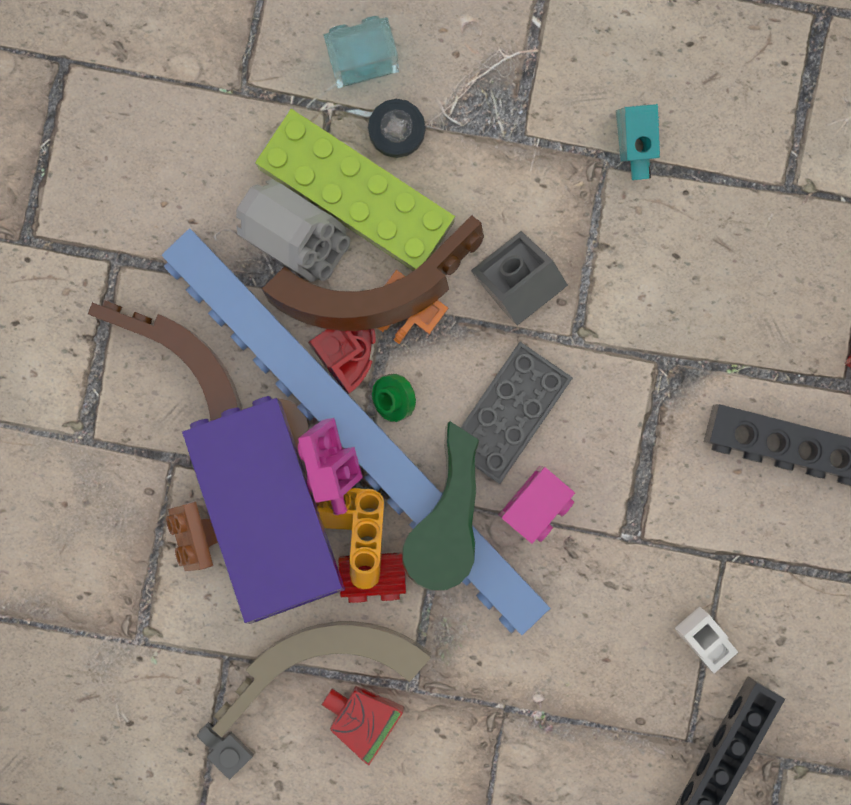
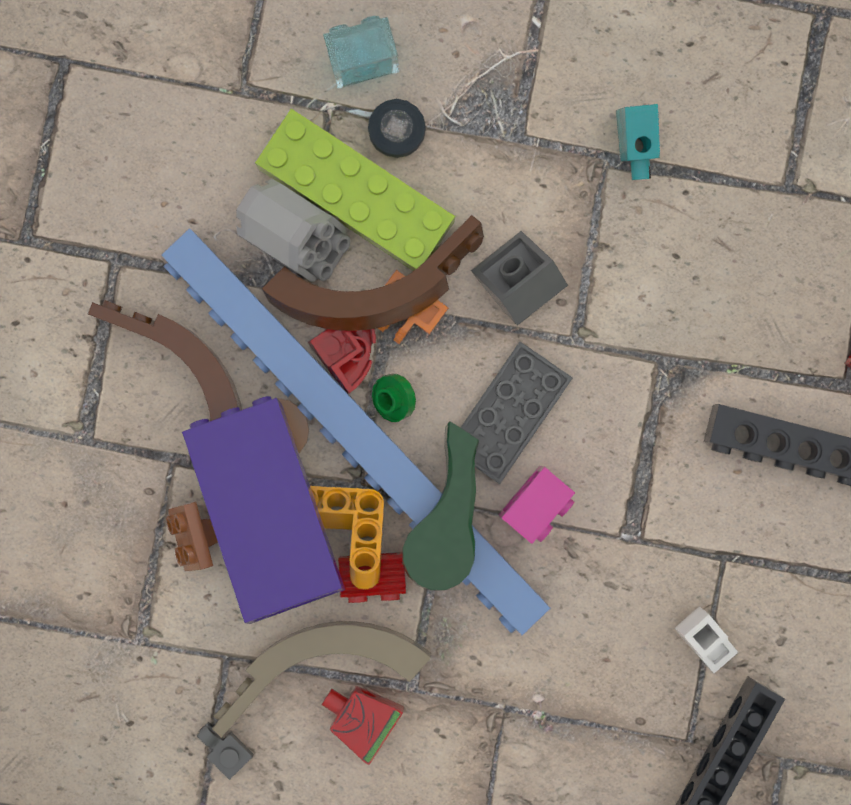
(328, 466): dark pink plate -> none

